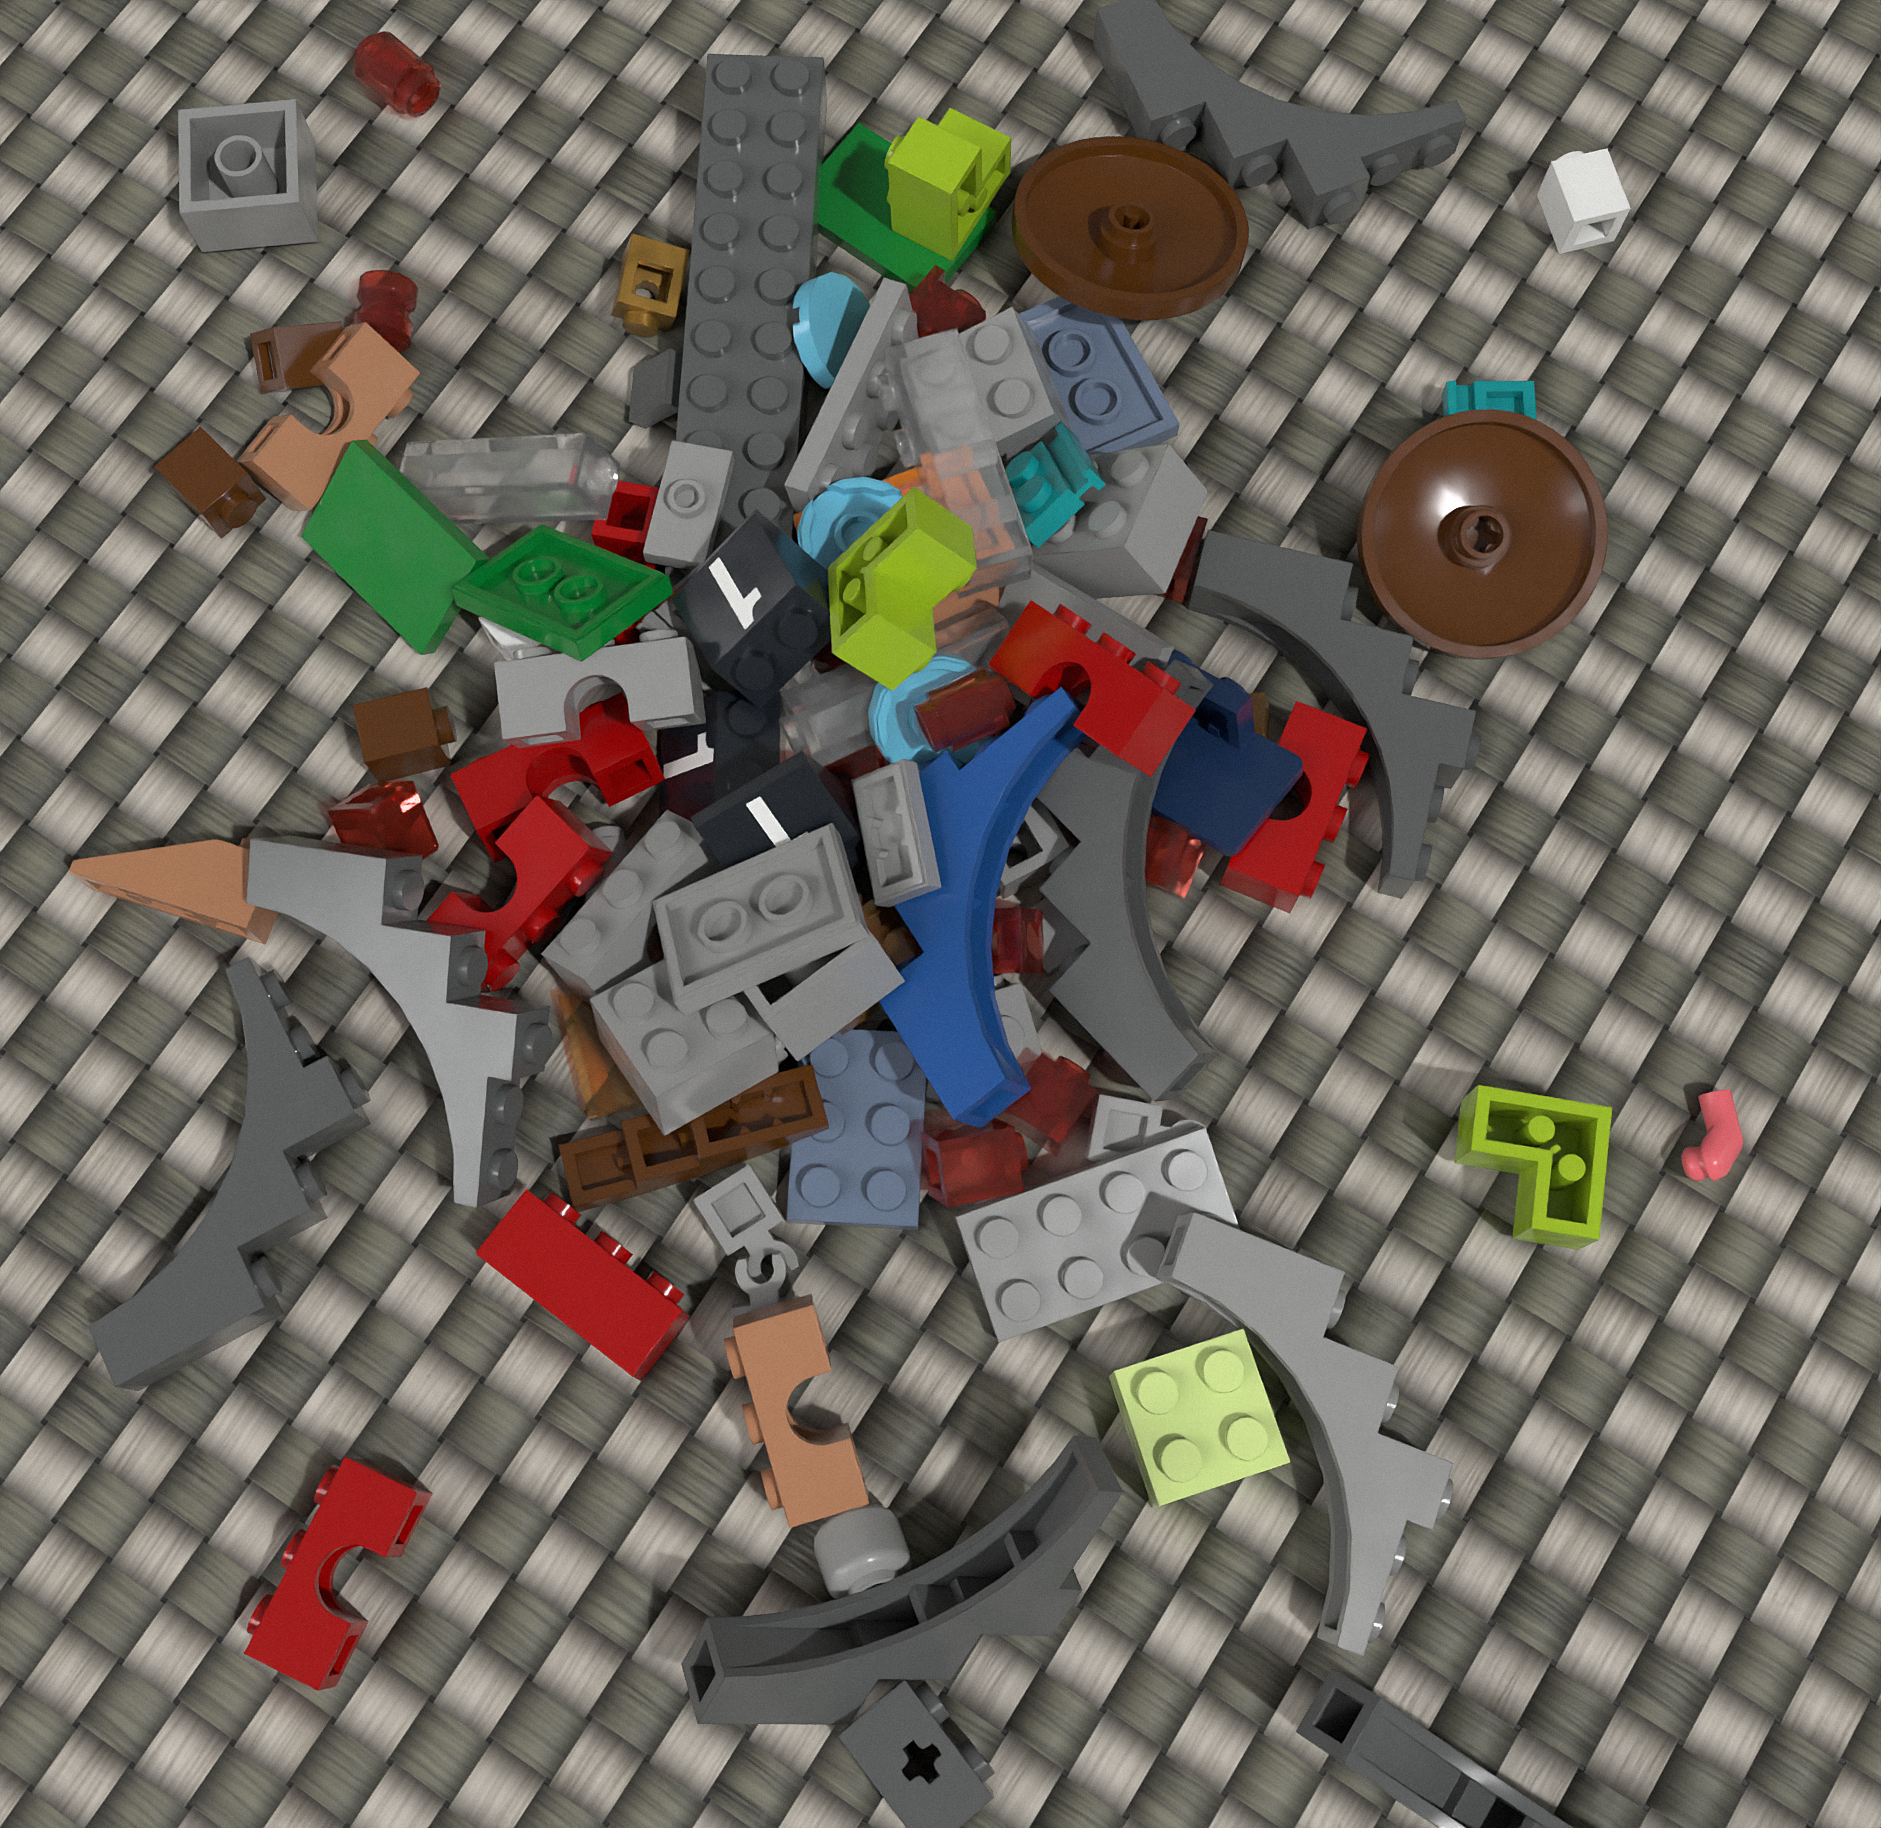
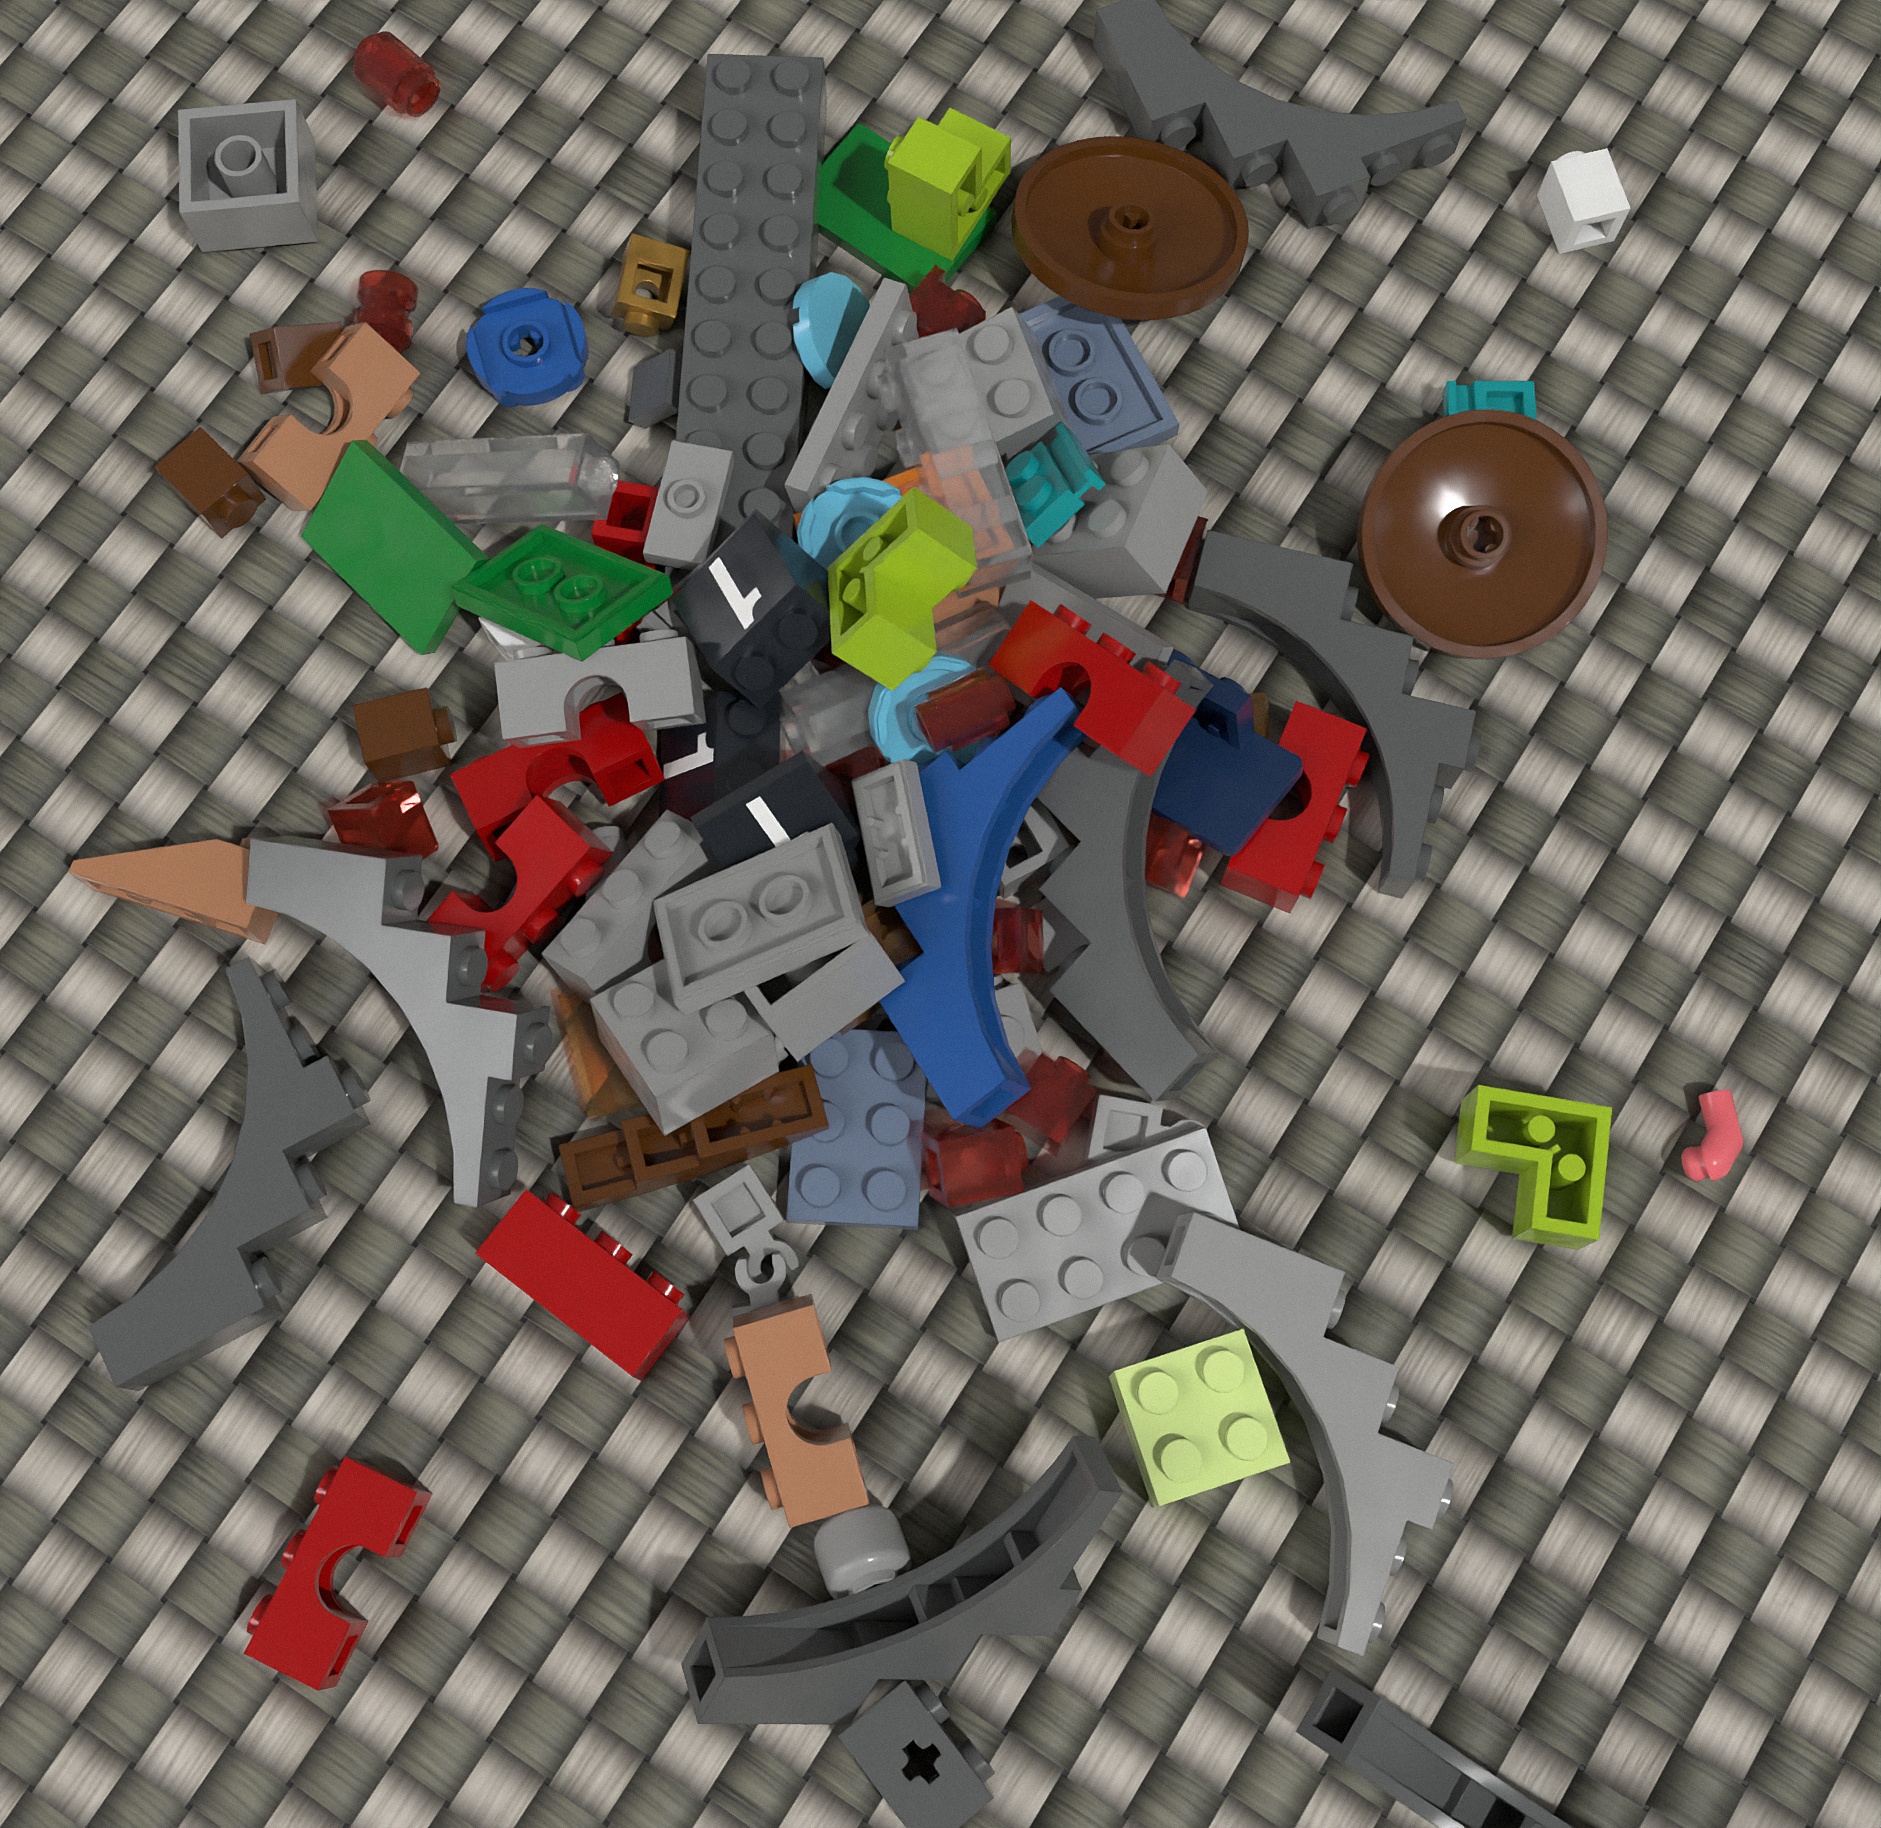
(533, 378): none -> blue plate

